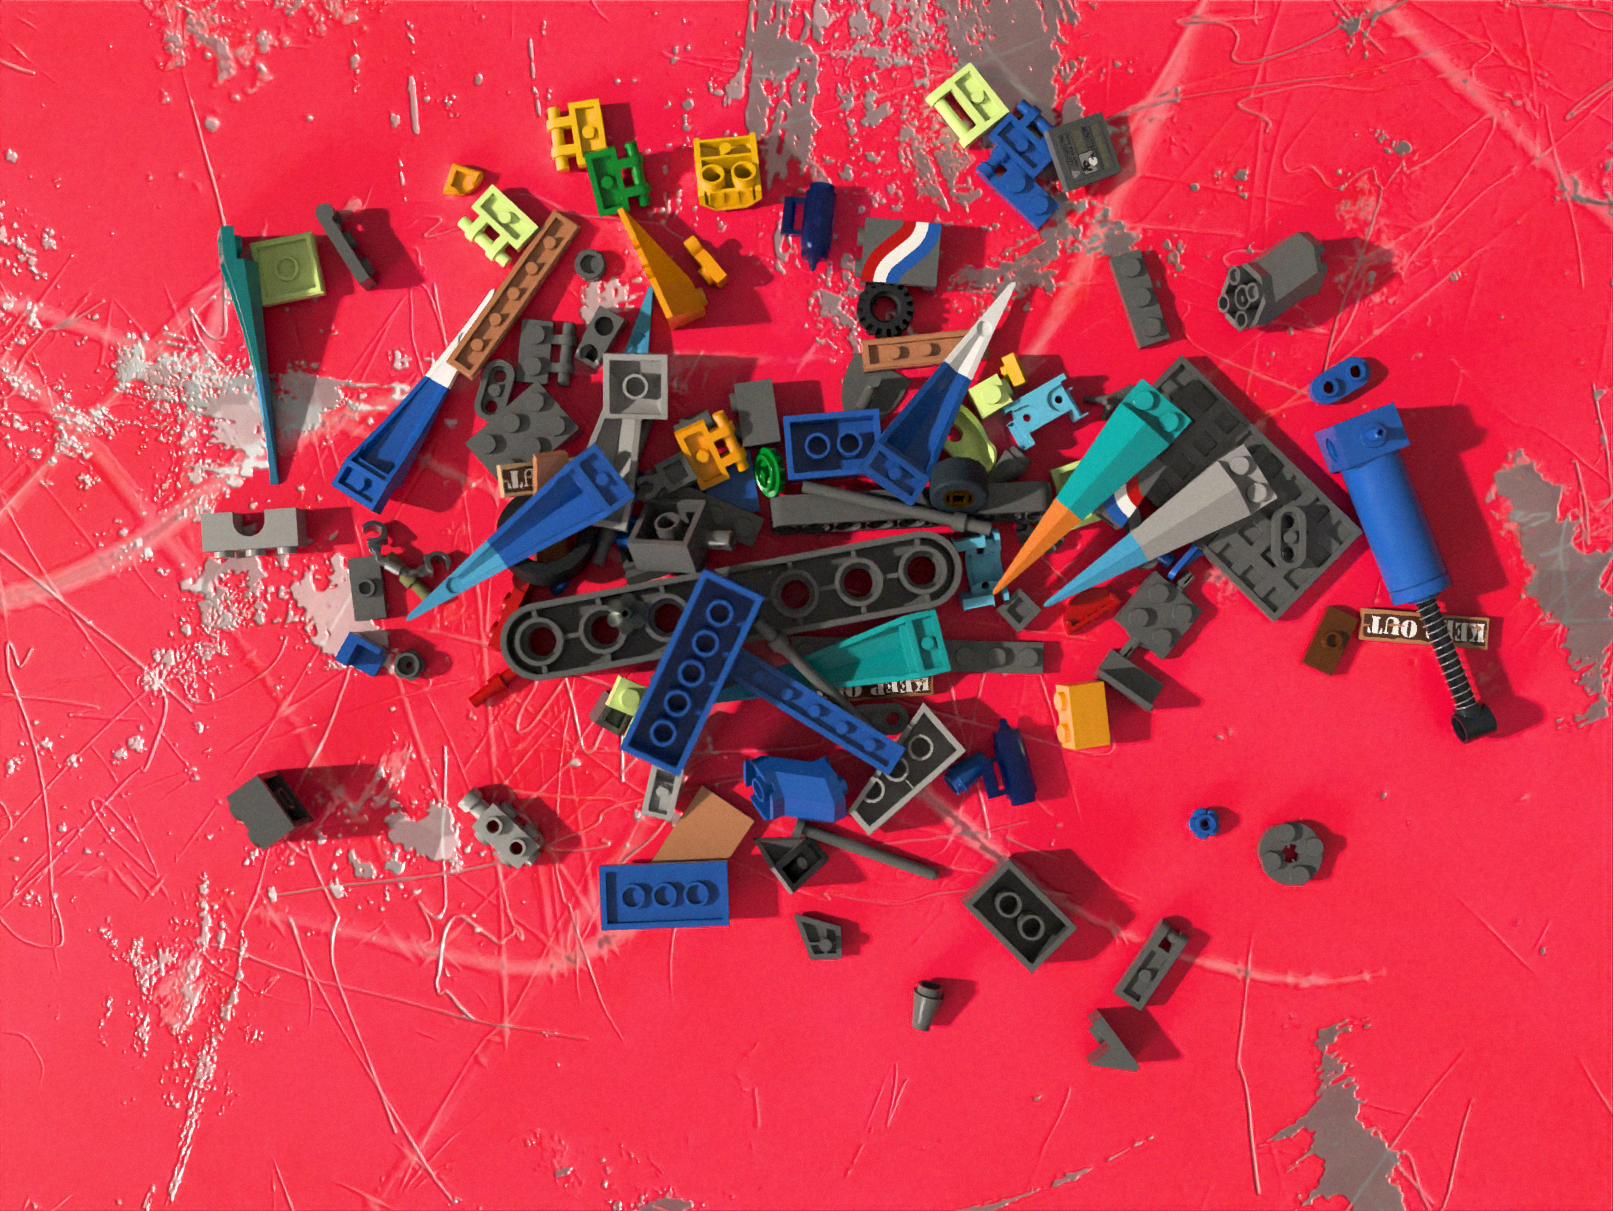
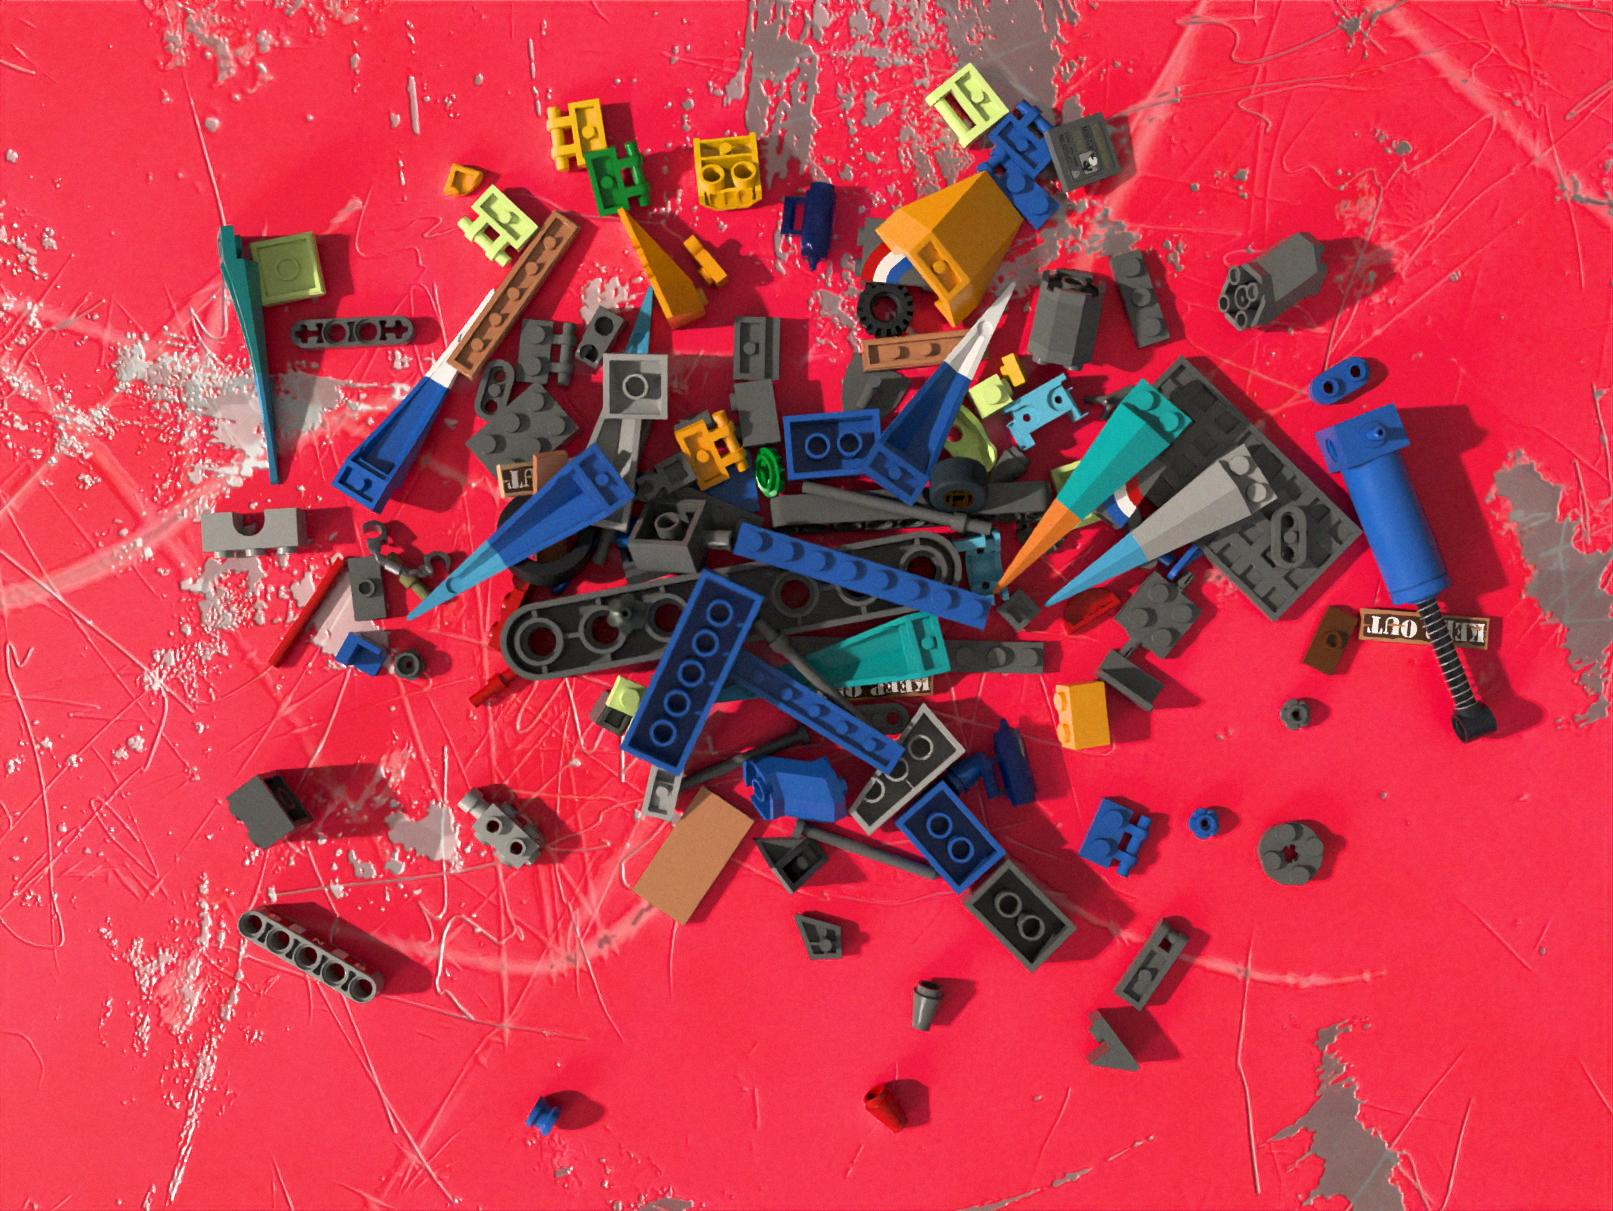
(295, 953): none -> light grey beam
(308, 612): none -> red bar
(346, 245): dark grey plate -> none
(353, 333): none -> dark grey beam
(543, 1116): none -> blue wheel
(590, 265): dark grey tile -> none
(664, 895): blue plate -> none
(736, 762): none -> dark grey bar
(756, 348): none -> dark grey plate
(862, 576): none -> blue plate
(885, 1107): none -> red cone
(949, 836): none -> blue brick
(955, 240): none -> light orange wedge
(1066, 318): none -> dark grey brick
(1105, 835): none -> blue plate
(1289, 708): none -> dark grey plate

